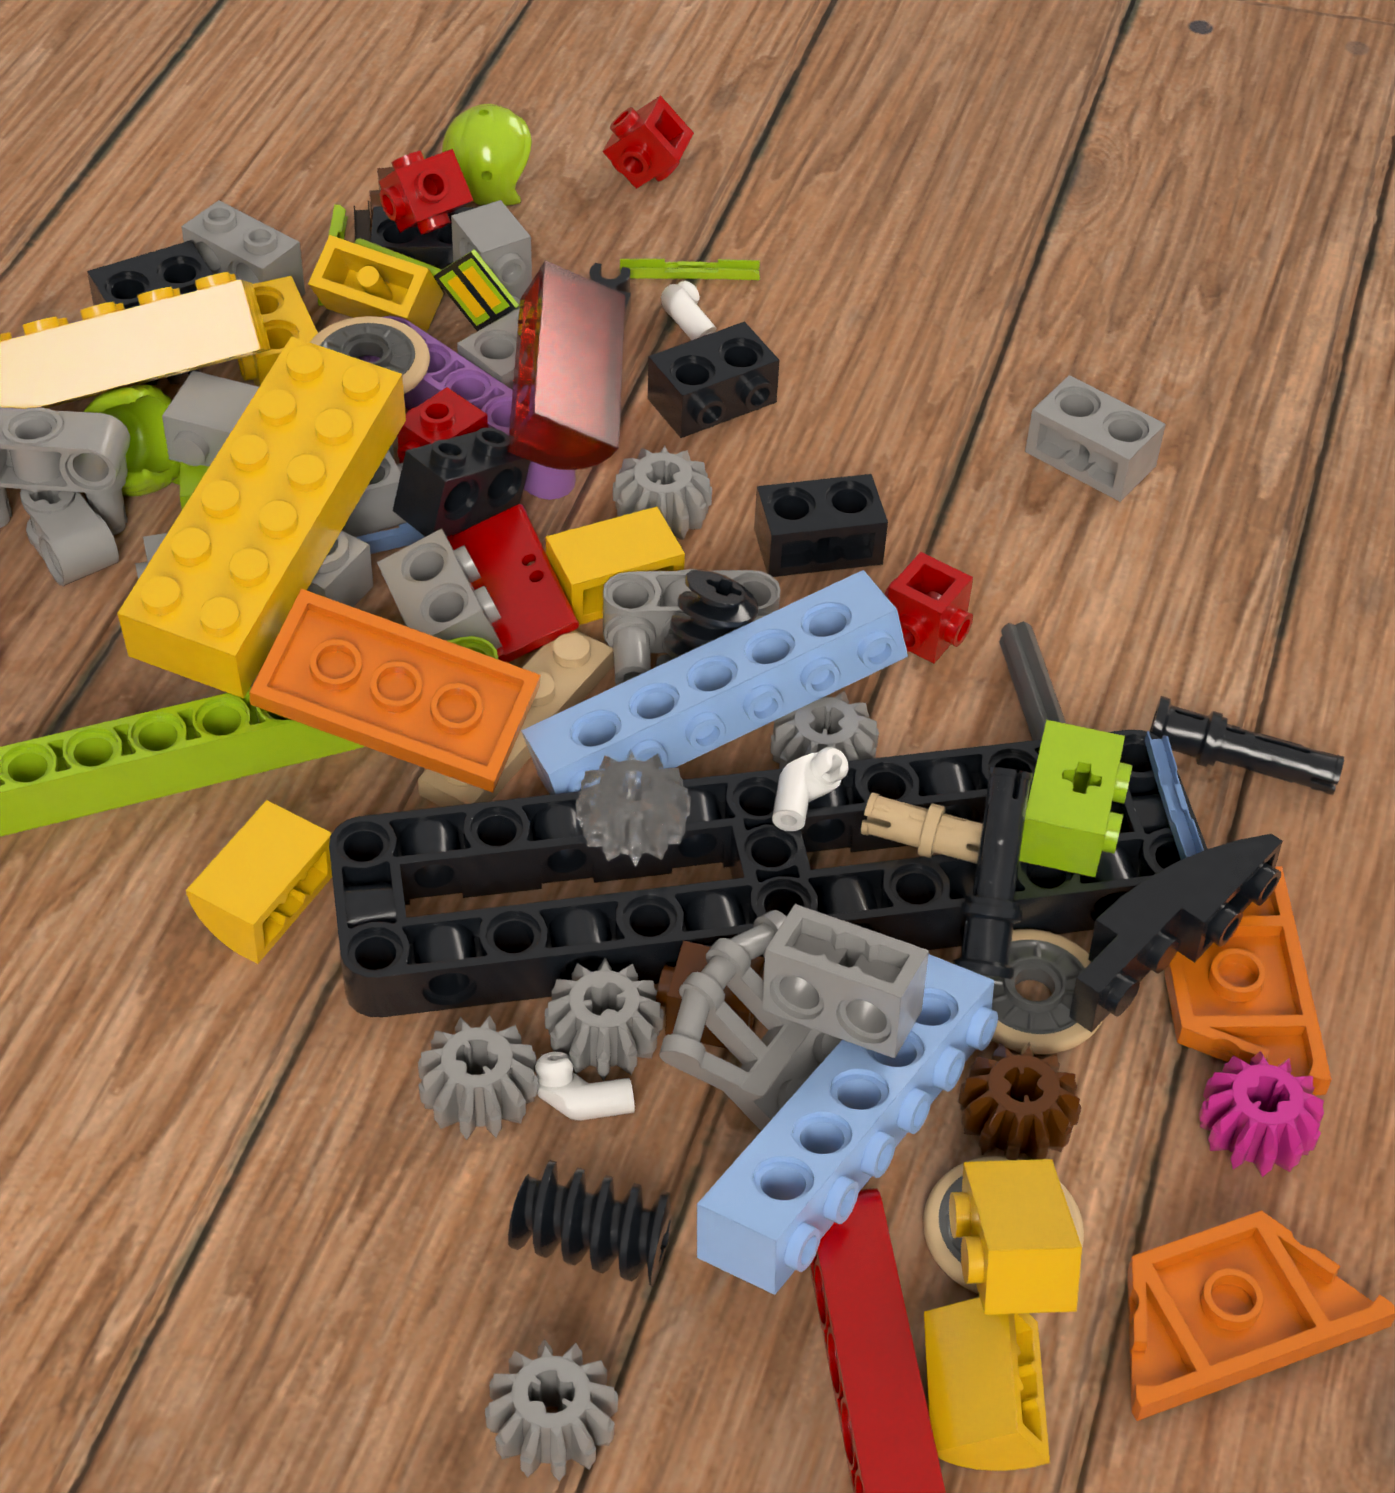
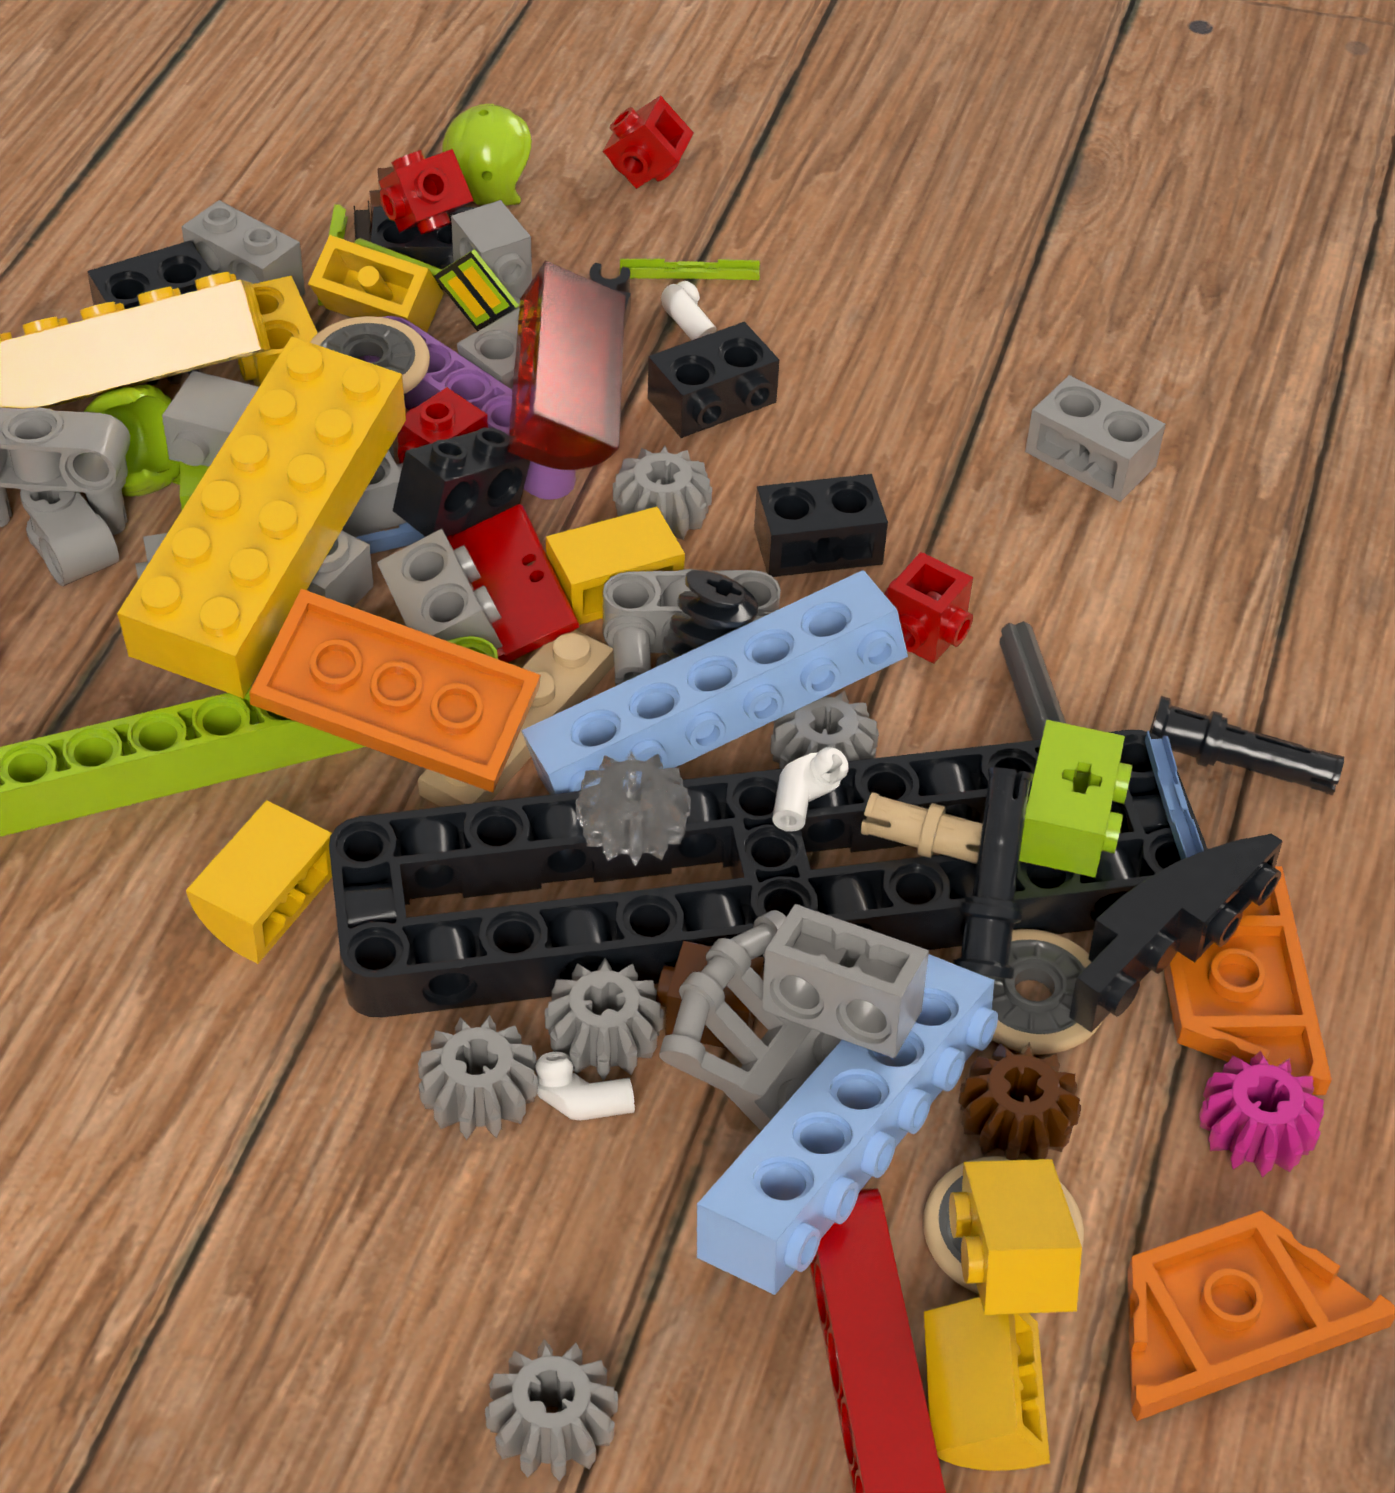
(591, 1222): black piece -> none

